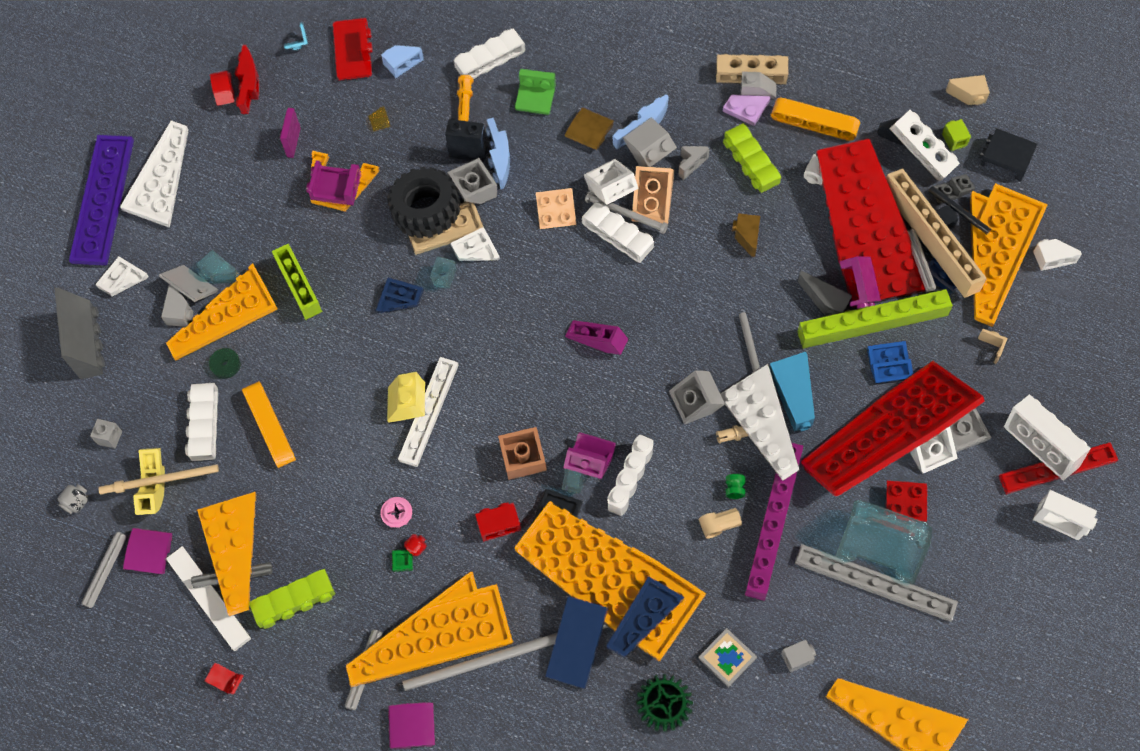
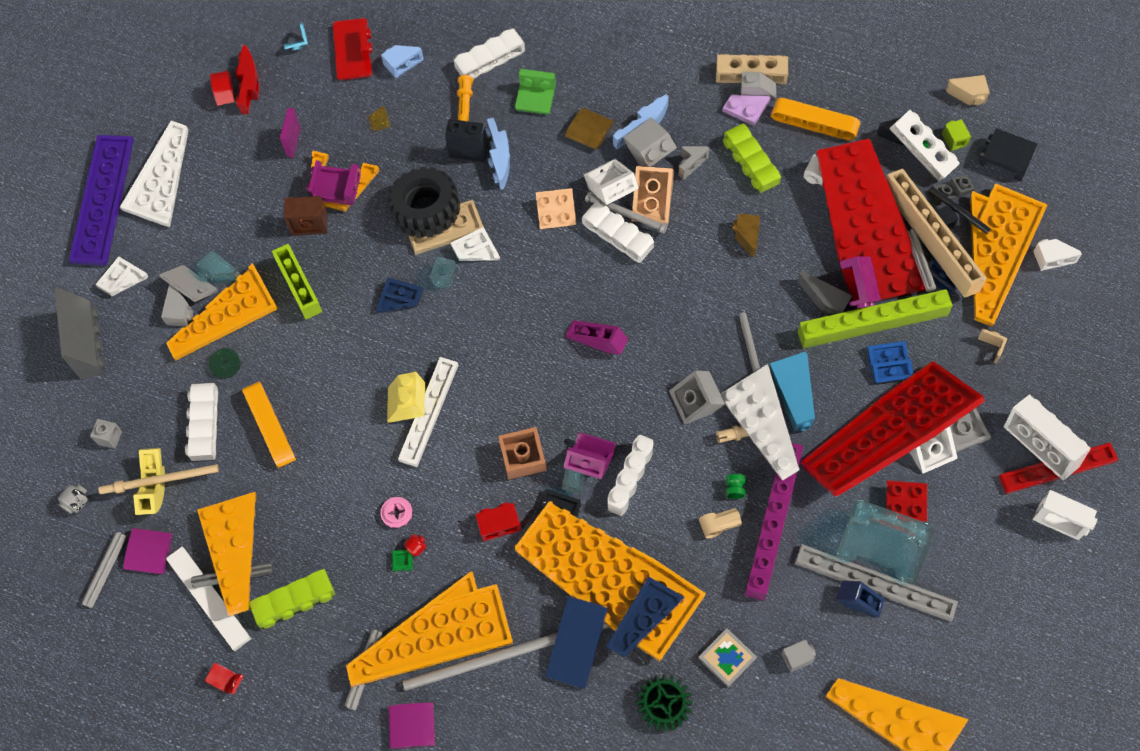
(305, 215): none -> copper container
(474, 182): light grey slope -> none
(860, 598): none -> dark blue slope

